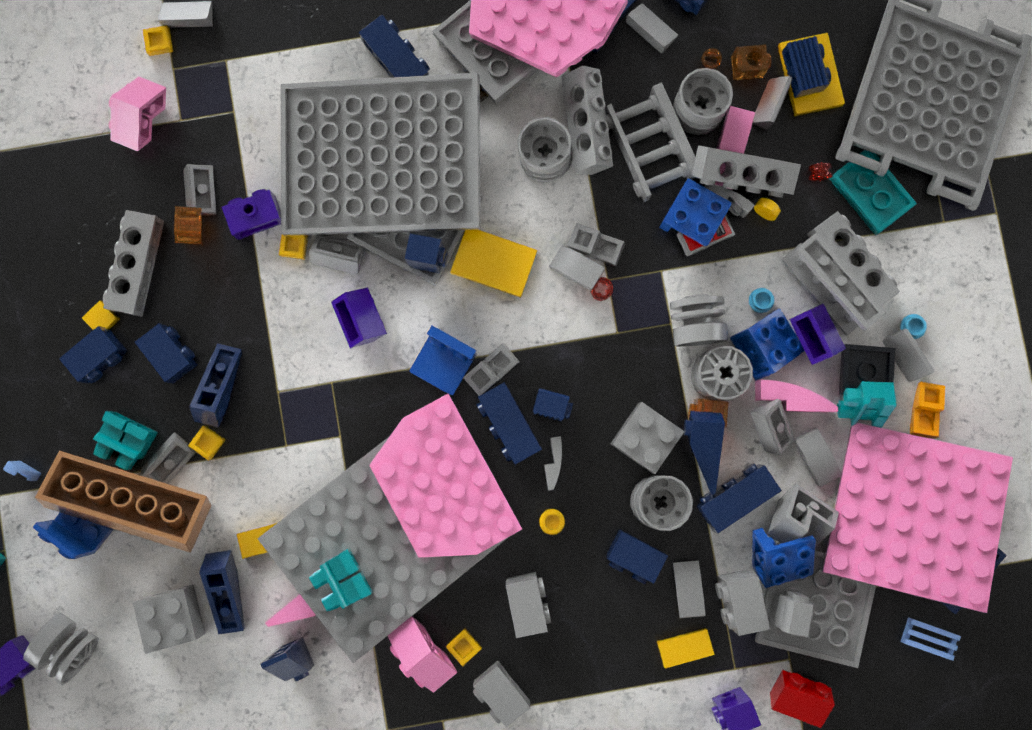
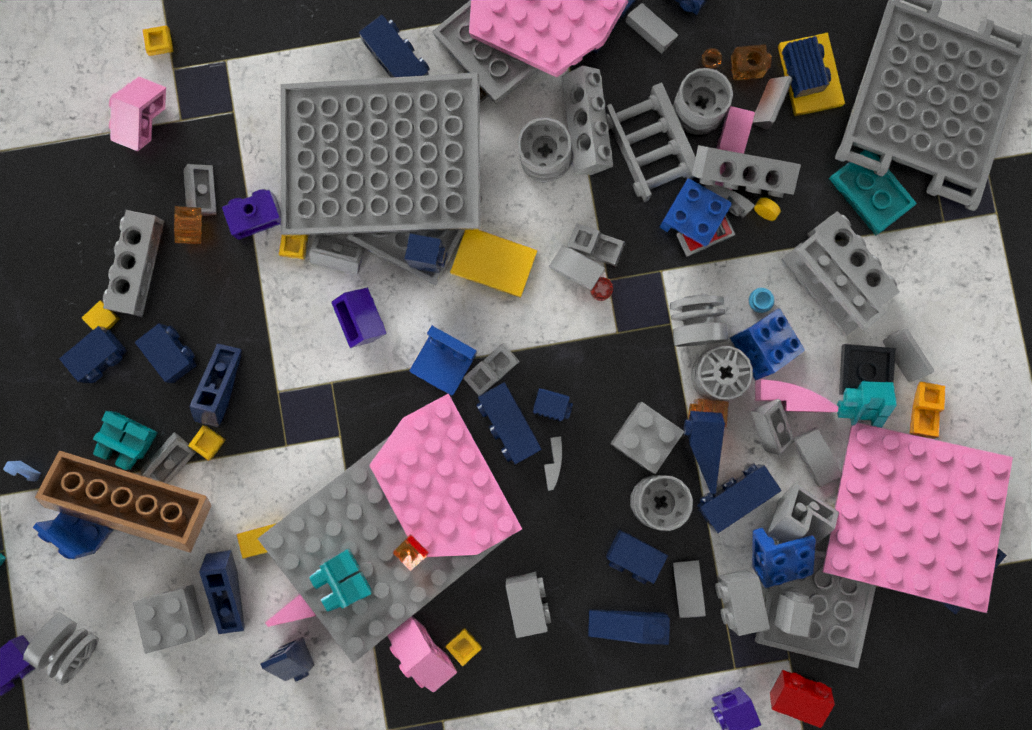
(186, 14): slope -> none
(410, 552): none -> clear orange plate
(501, 694): light grey brick -> none
(552, 521): yellow tile -> none
(630, 626): none -> dark blue slope
(685, 648): yellow tile -> none
(817, 334): dark purple brick -> none
(820, 171): clear red bush -> none
(915, 324): medium azure plate -> none
(951, 645): light blue tile -> none

